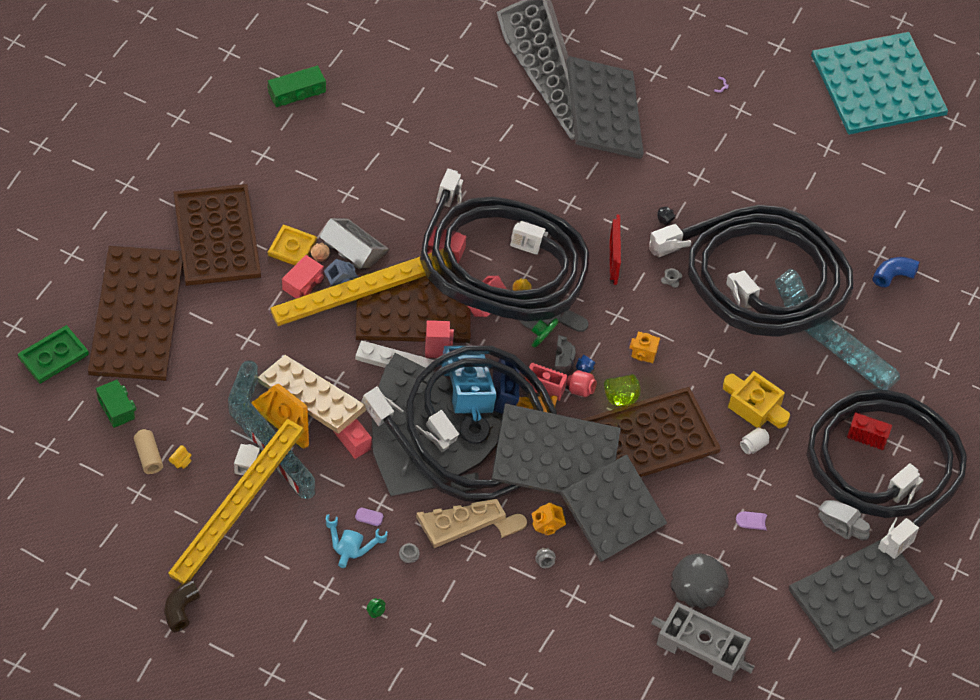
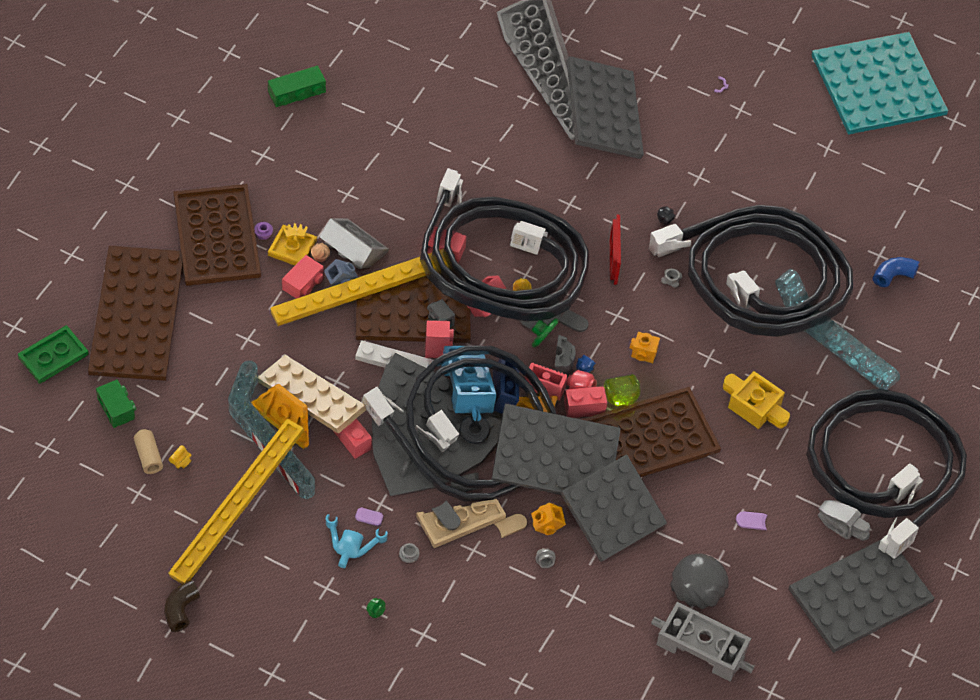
(245, 457): white brick -> none
(263, 234): none -> medium lavender plate
(295, 232): none -> yellow piece
(441, 312): none -> dark grey brick
(447, 516): none -> dark grey piece
(585, 402): none -> coral brick
(754, 441): white brick -> none
(869, 431): red brick -> none

